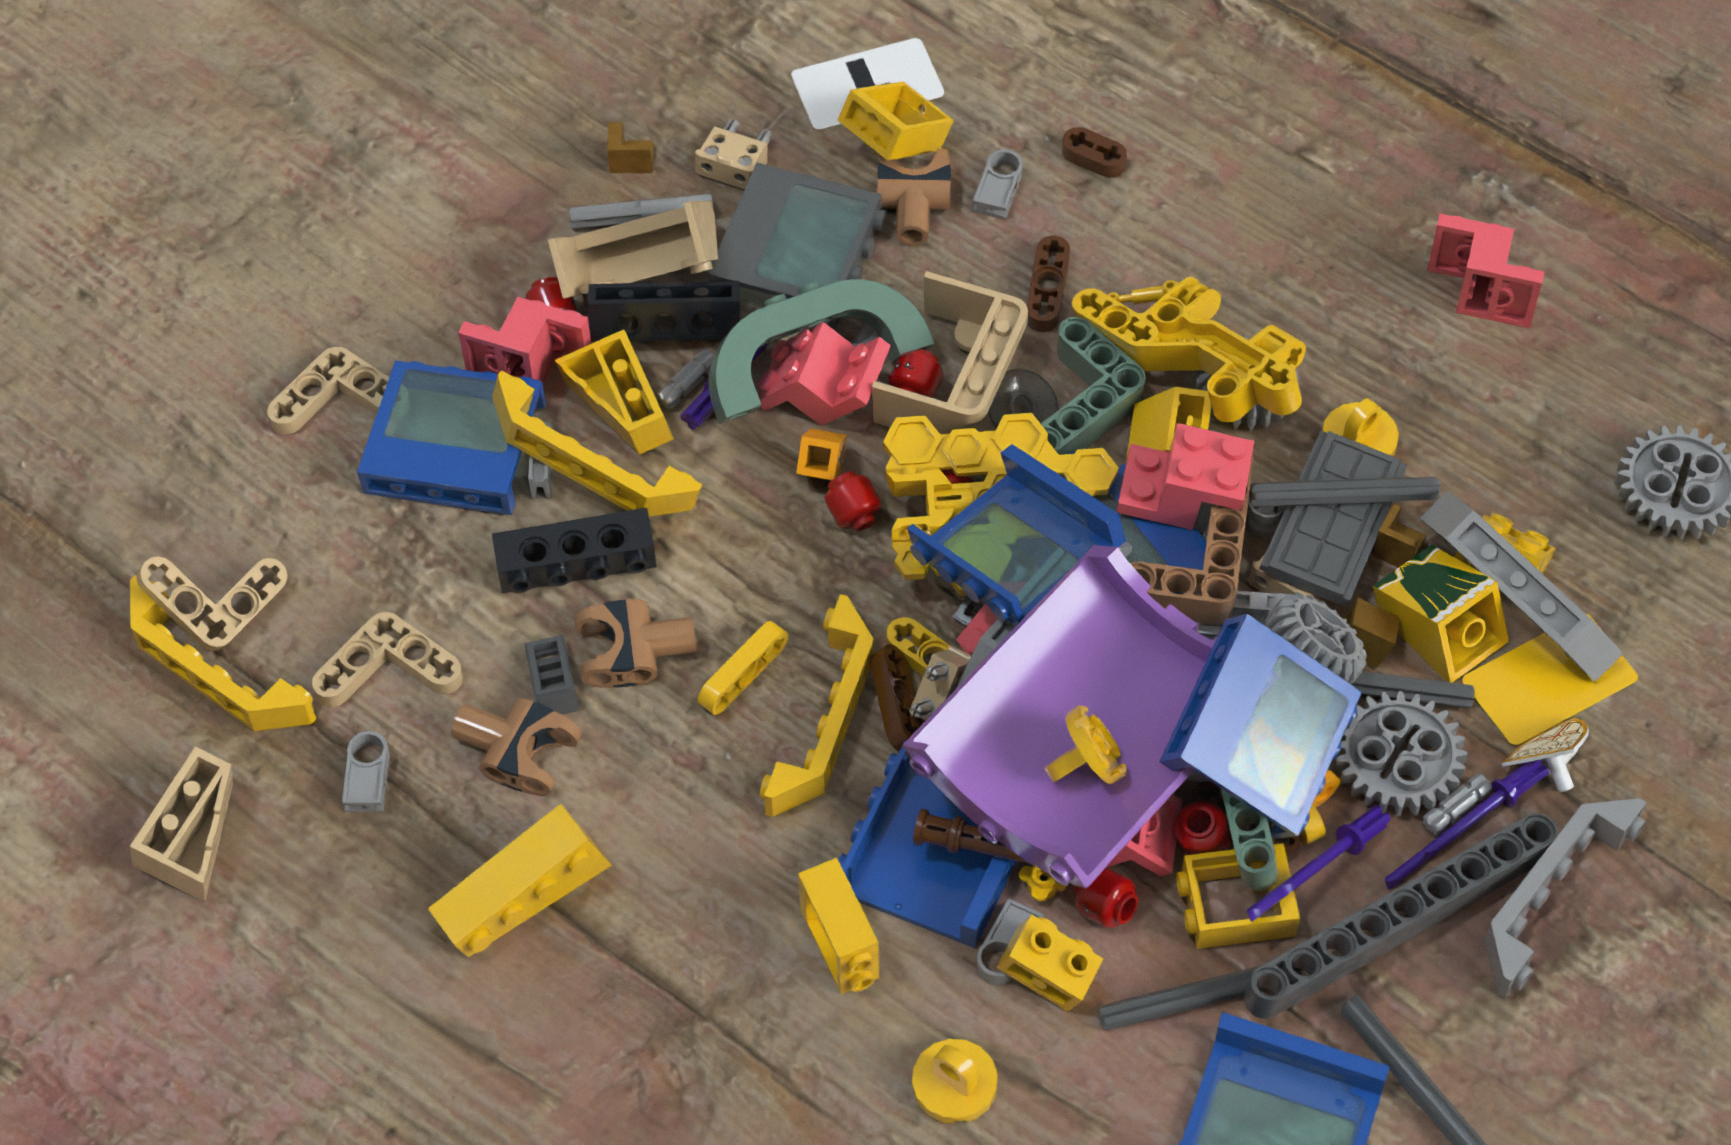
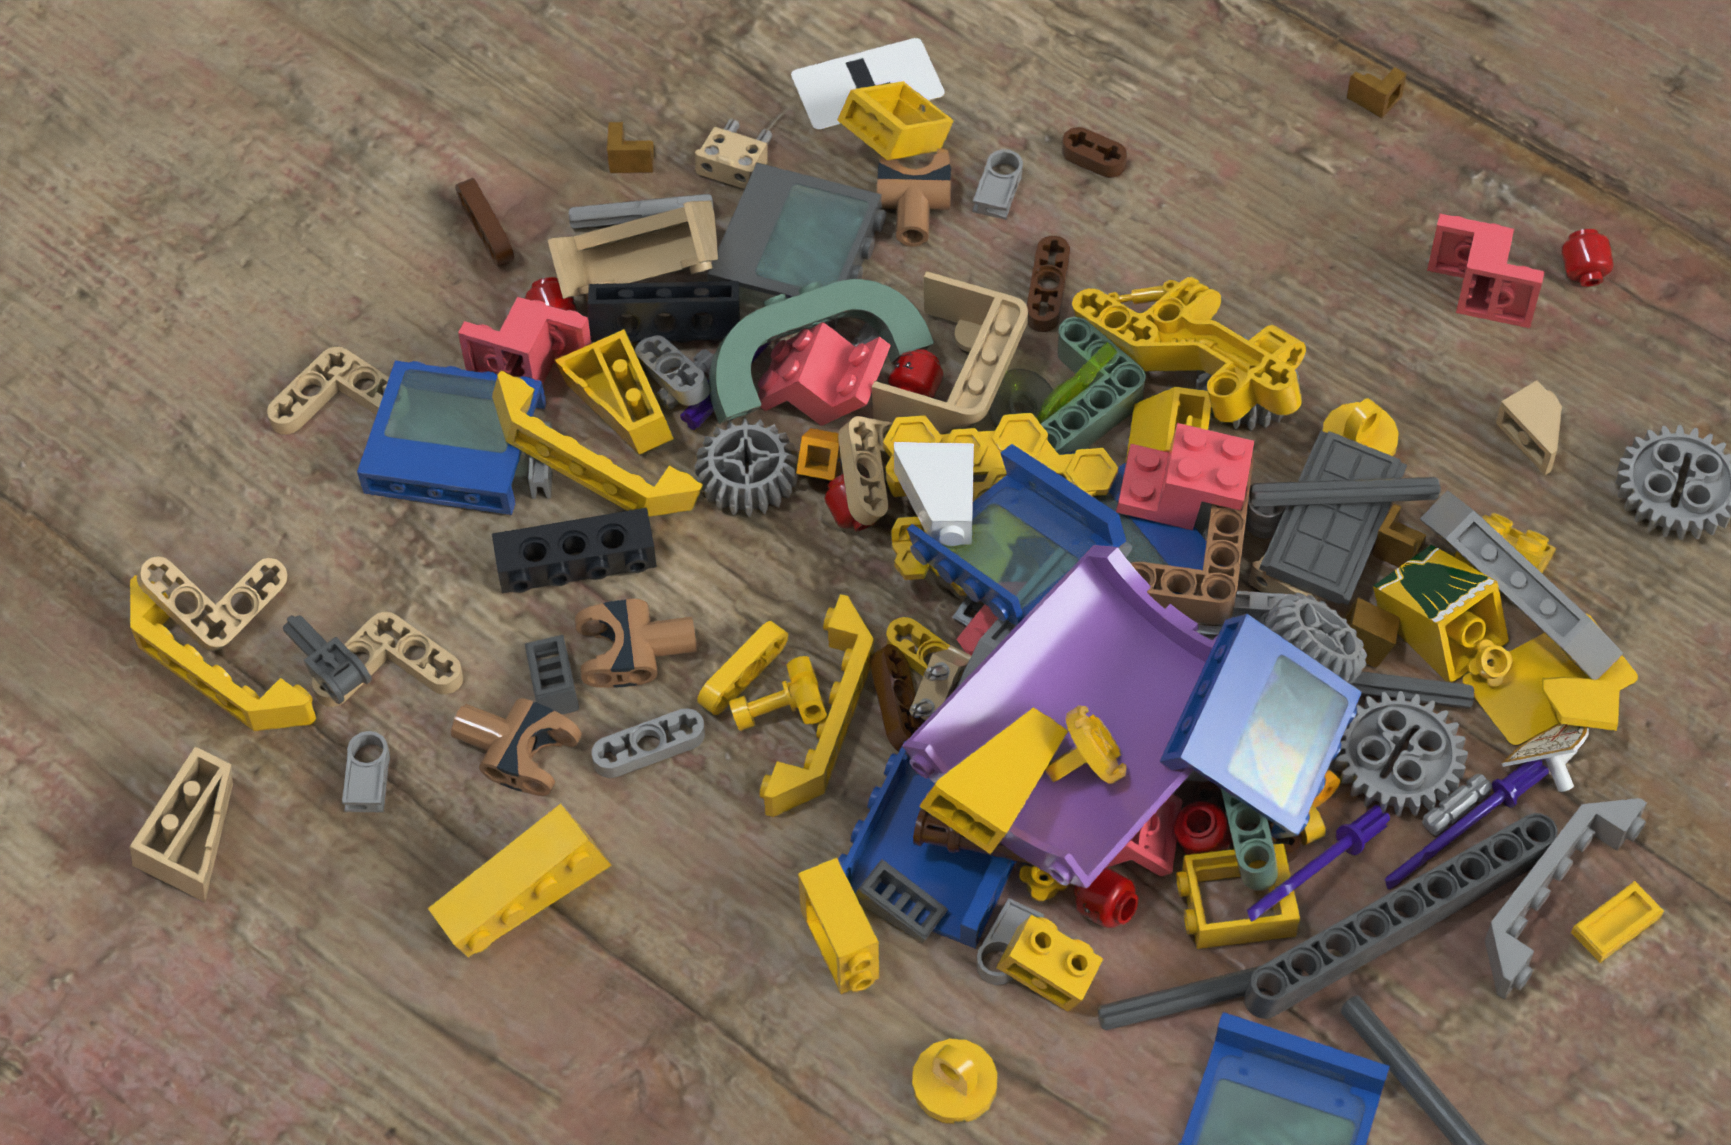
(328, 663): none -> dark grey connector
(484, 222): none -> reddish brown beam
(616, 743): none -> light grey beam
(673, 381): none -> light grey beam
(723, 466): none -> light grey gear
(799, 693): none -> yellow bar
(870, 454): none -> tan beam
(892, 913): none -> dark grey slope
(938, 487): none -> white slope
(995, 781): none -> yellow slope
(1077, 384): none -> clear neon green piece
(1376, 94): none -> pearl gold panel
(1501, 662): none -> yellow plate
(1533, 423): none -> tan slope
(1584, 701): none -> yellow slope
(1587, 257): none -> red head
(1617, 922): none -> yellow tile

